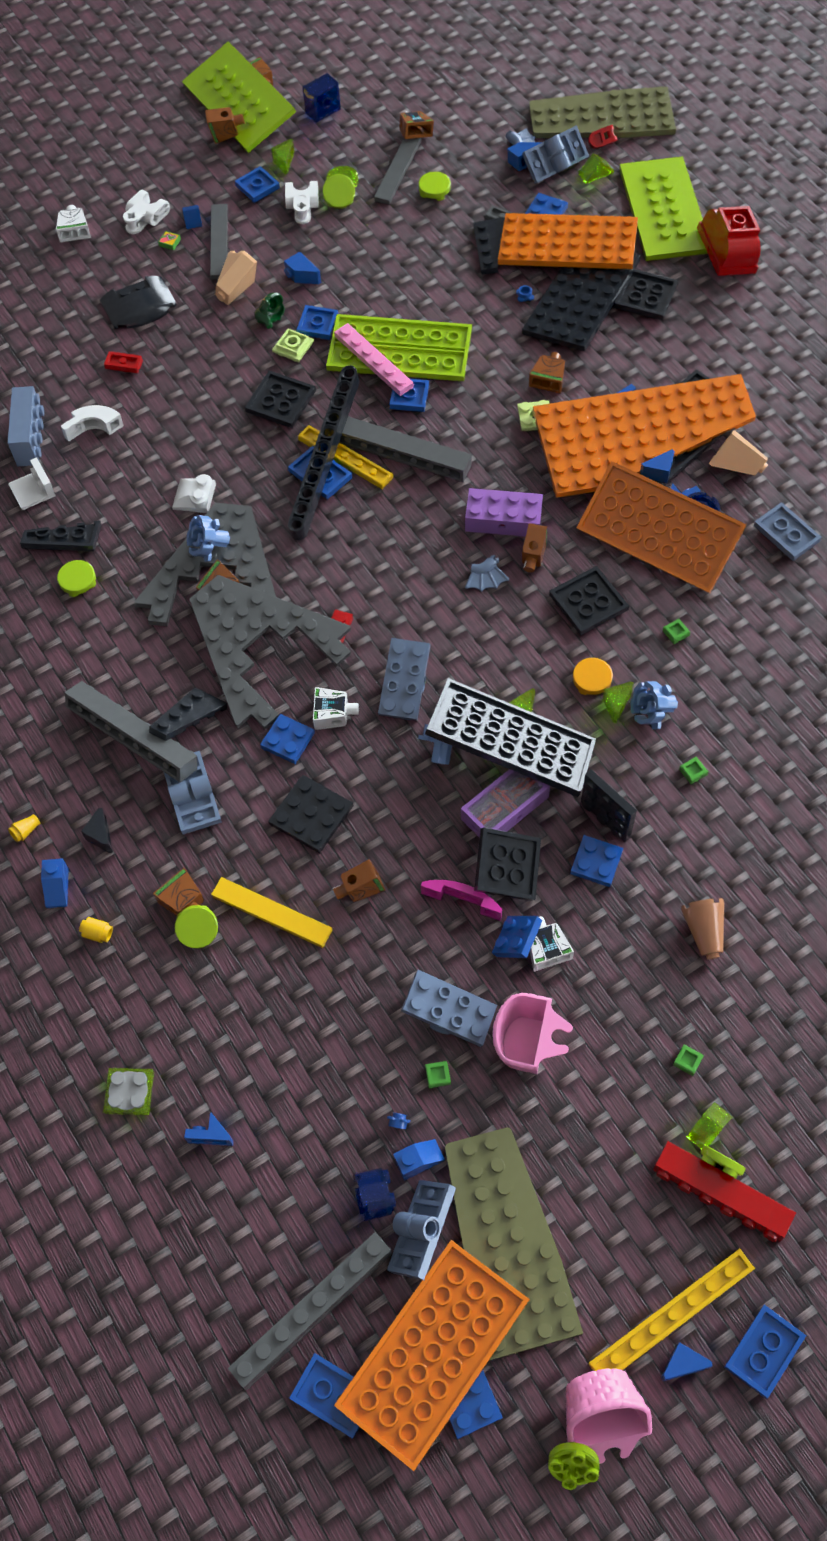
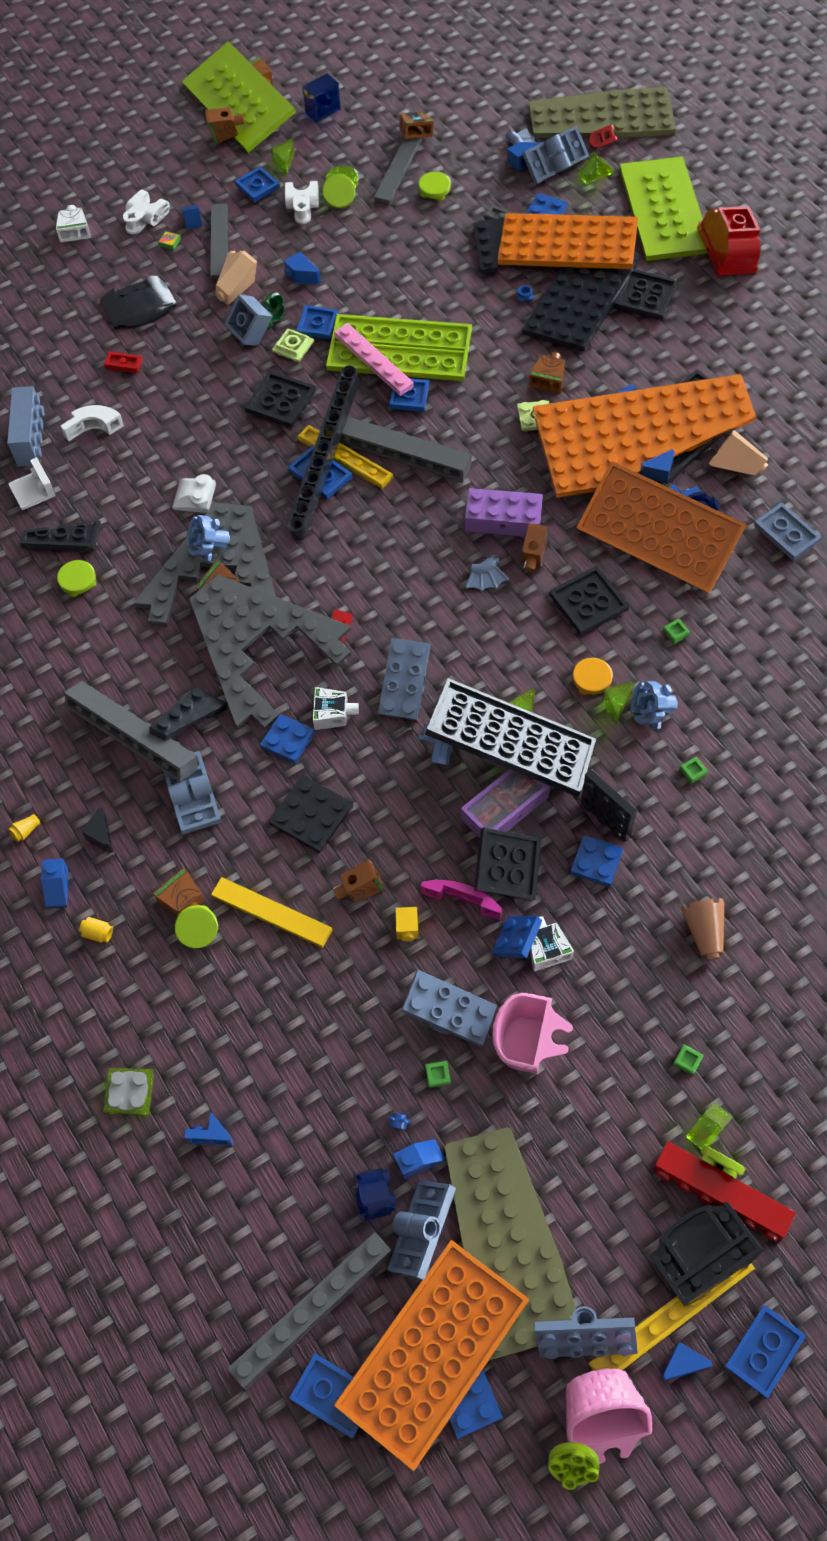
(248, 320): none -> sand blue brick
(407, 923): none -> yellow brick
(586, 1336): none -> sand blue plate
(704, 1251): none -> black slope

